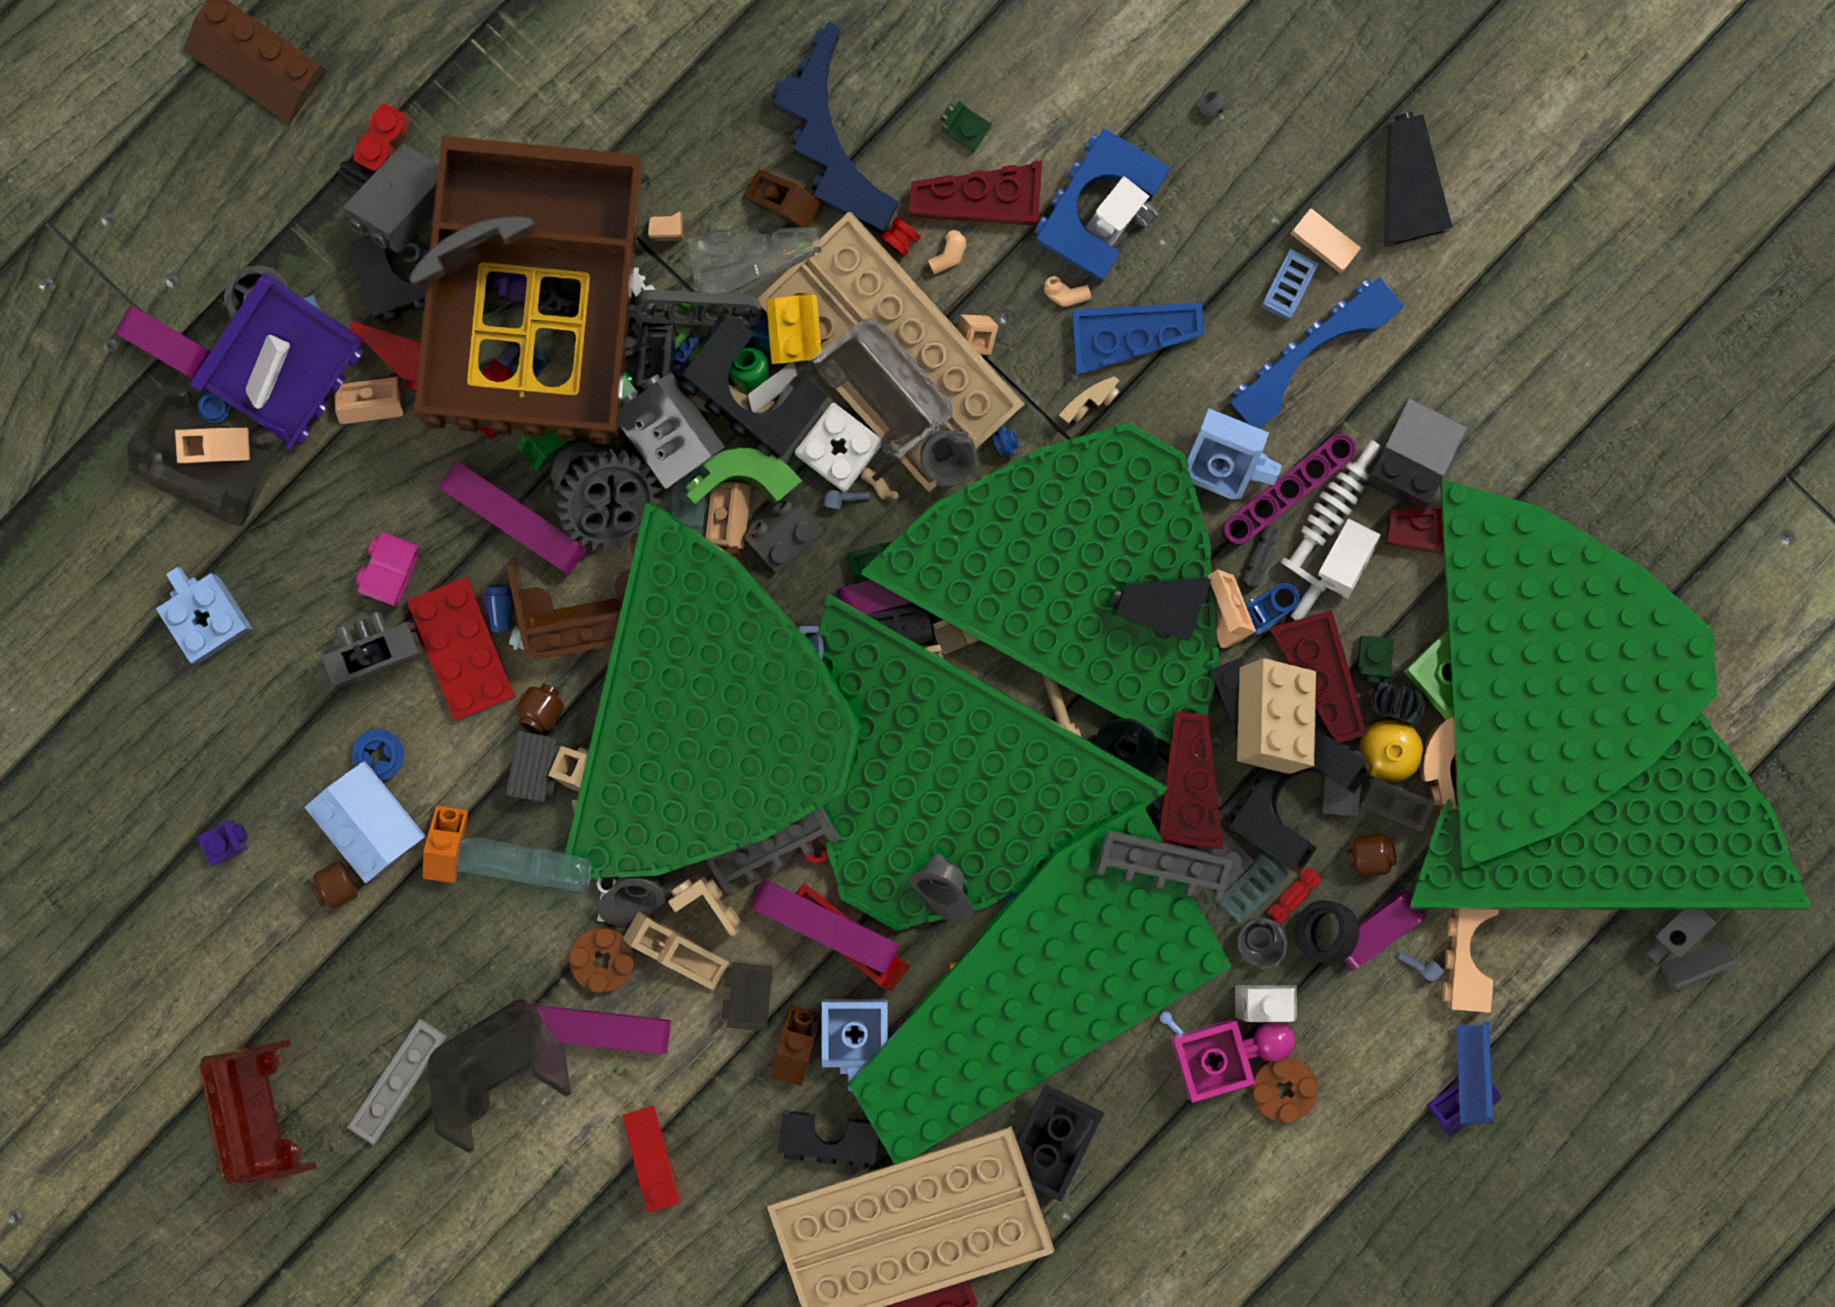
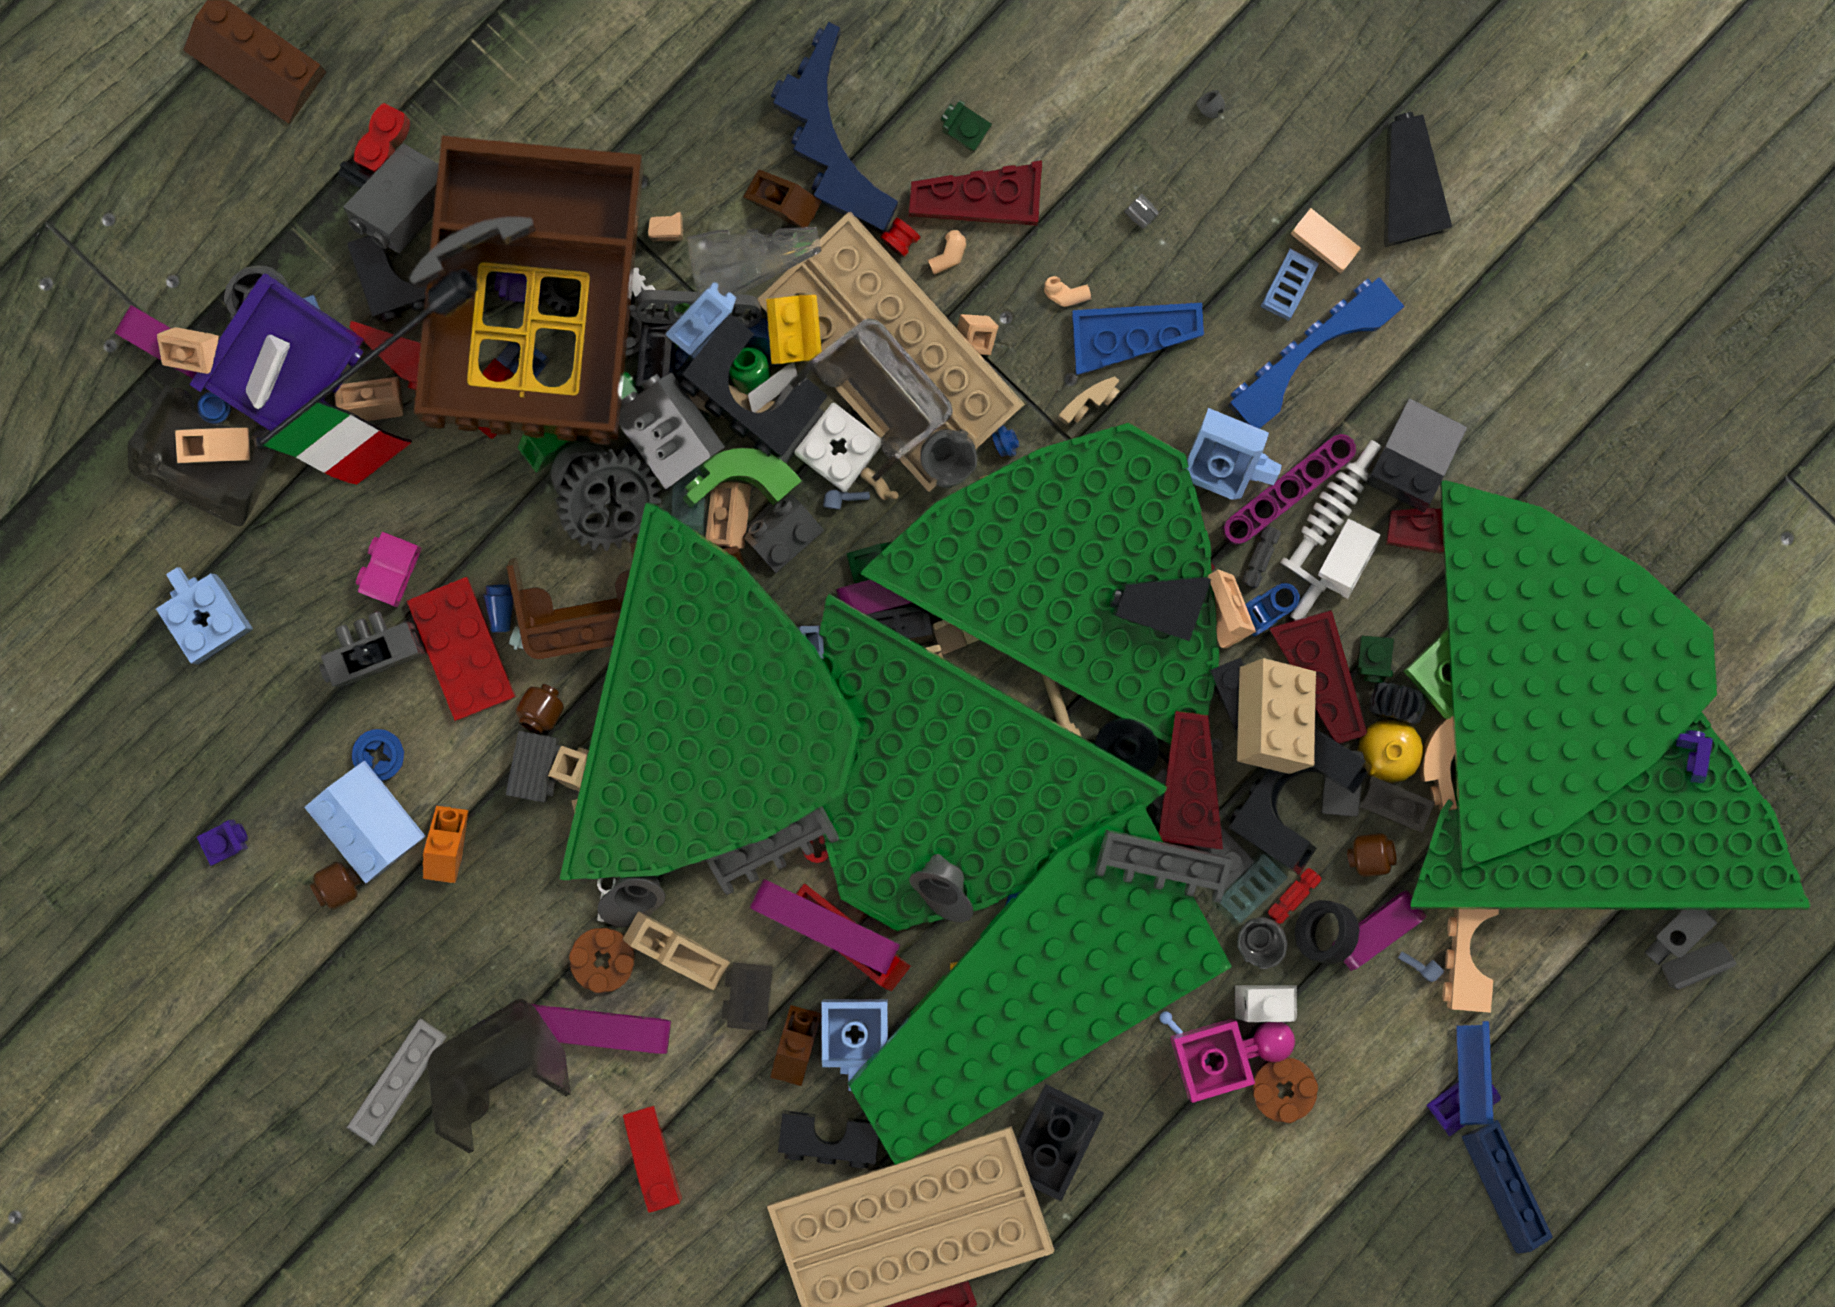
(187, 349): none -> light nougat slope
(246, 1116): clear red windscreen -> none
(341, 440): none -> flag
(420, 253): sand blue hand -> none
(512, 517): magenta beam -> none
(524, 864): clear light blue slope -> none
(687, 892): tan bracket -> none
(701, 318): none -> light blue hinge
(1107, 160): blue arch -> none
(1117, 211): white slope -> none
(1507, 1187): none -> dark blue slope
(1698, 760): none -> dark purple bracket

